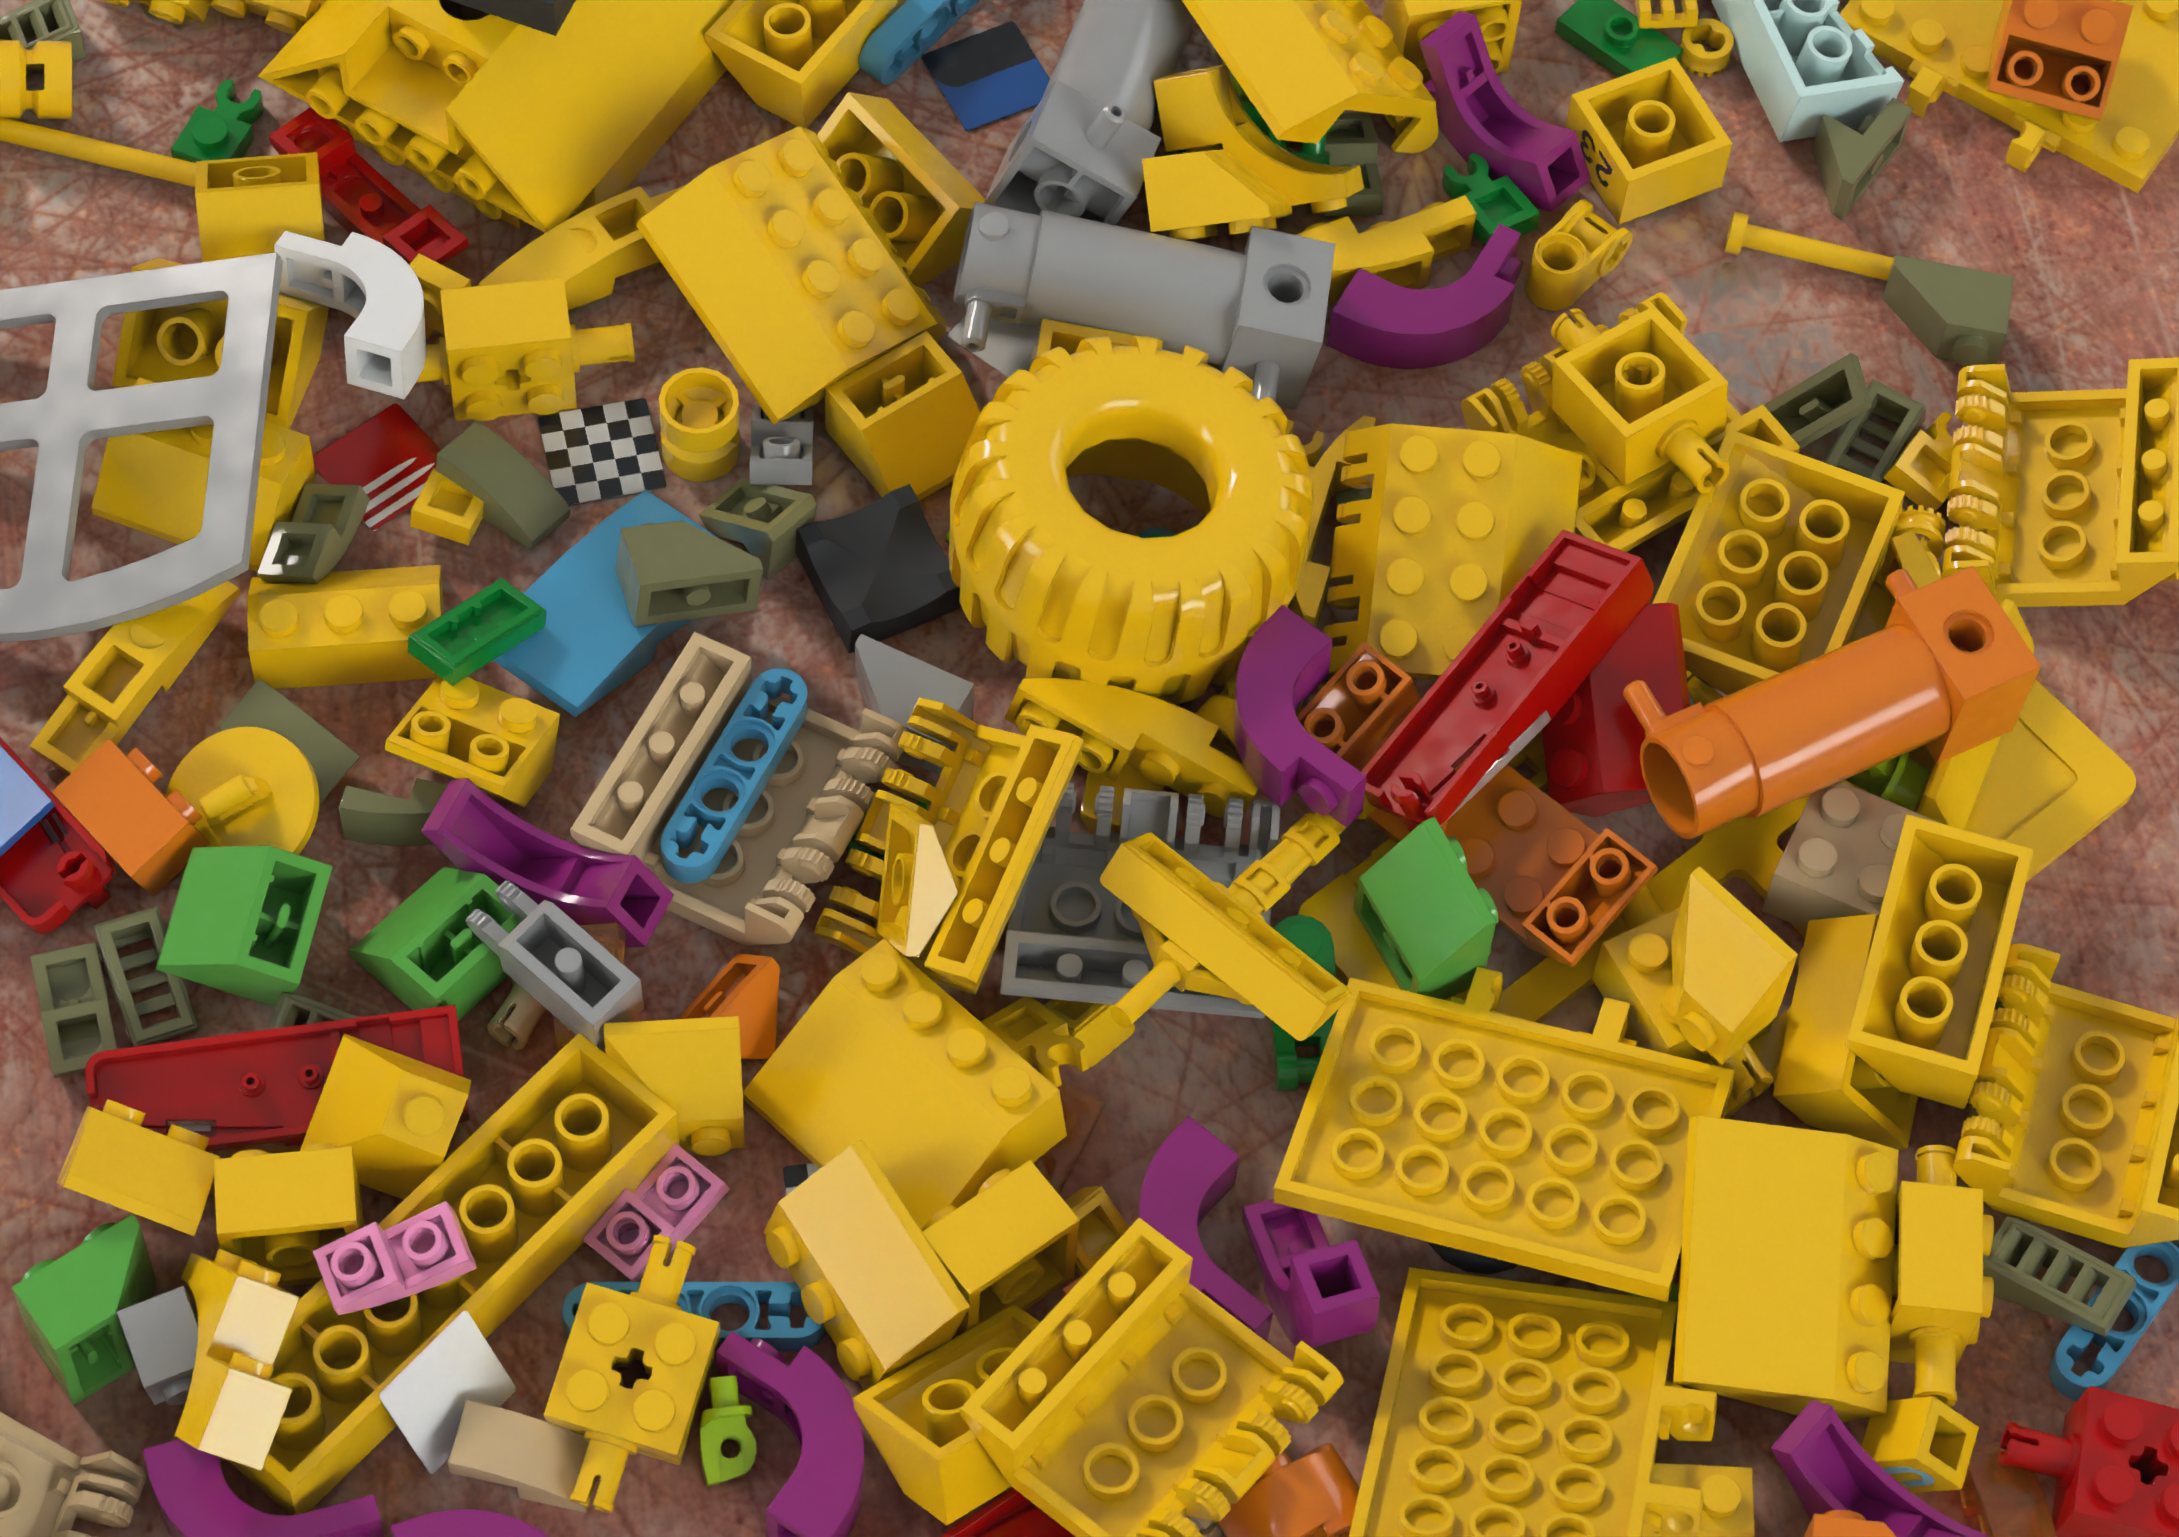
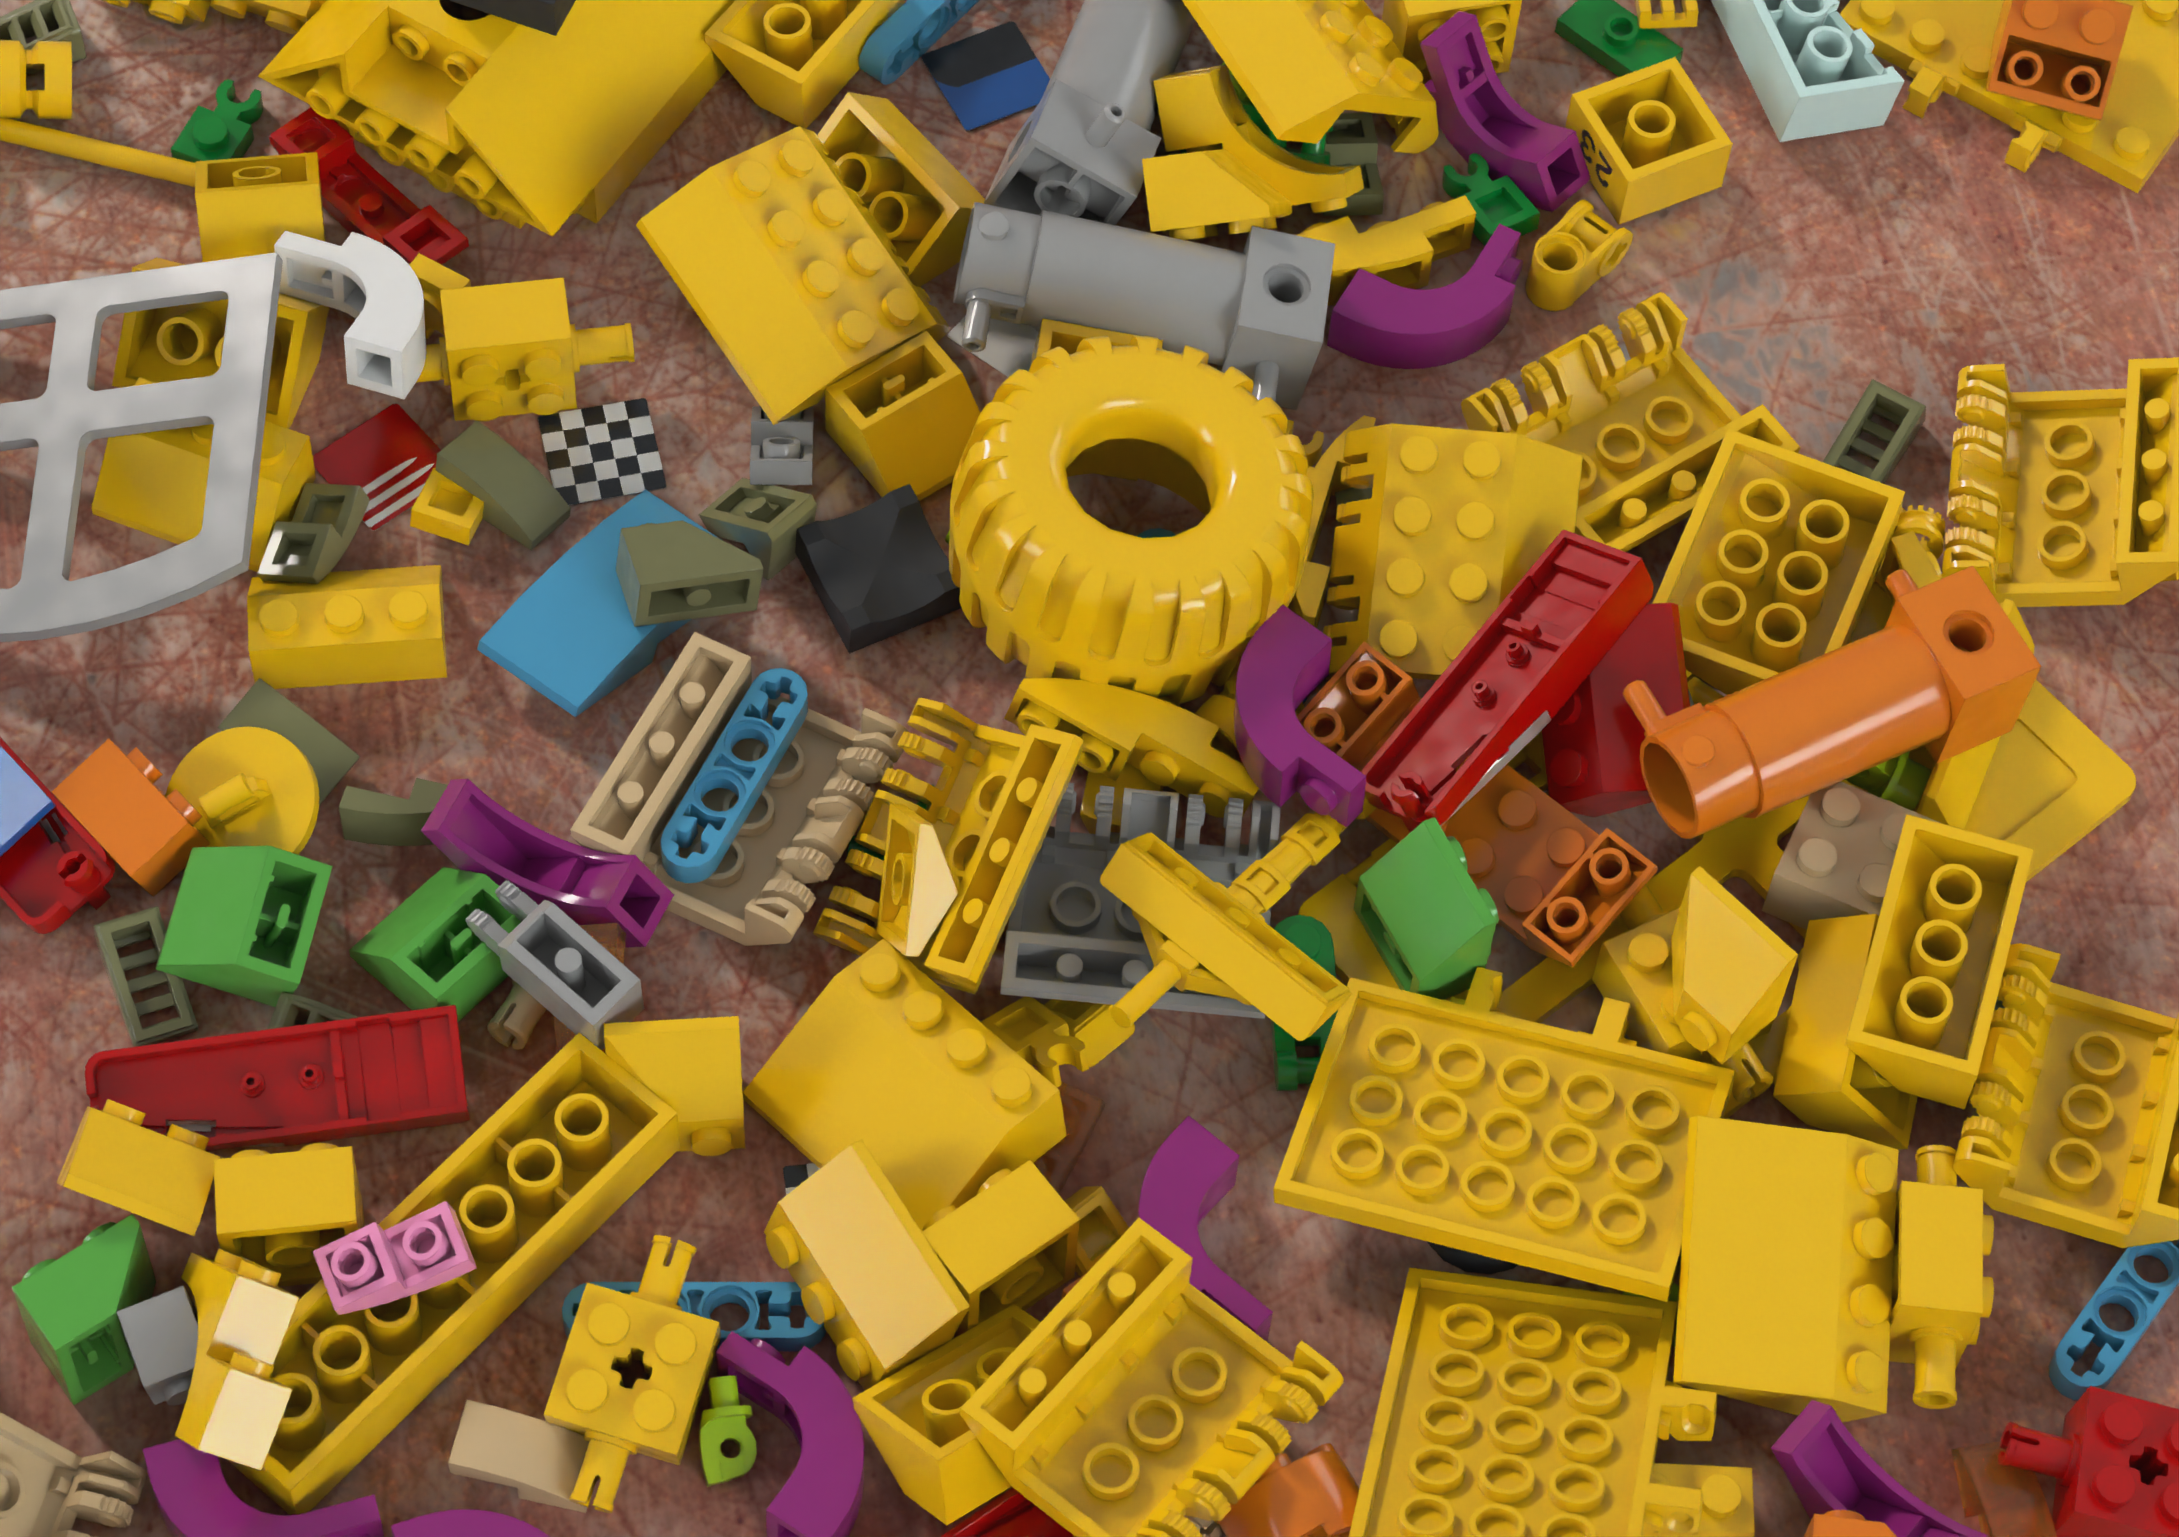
(73, 1006): olive slope -> none
(125, 675): yellow slope -> none
(391, 1114): yellow slope -> none
(434, 1388): white sticker -> none
(476, 631): green plate -> none
(479, 735): yellow slope -> none
(587, 249): yellow slope -> none
(666, 1203): bright pink slope -> none
(699, 424): yellow wheel -> none
(747, 990): orange slope -> none
(895, 681): light grey slope -> none
(1312, 1287): magenta arch -> none
(1640, 397): yellow brick -> none
(1694, 55): yellow bush -> none
(1804, 249): yellow bar -> none
(1822, 401): olive slope -> none
(1853, 158): olive slope -> none
(1921, 1444): yellow brick -> none
(1925, 465): yellow plate -> none
(1951, 308): olive slope -> none
(2020, 1252): olive slope -> none

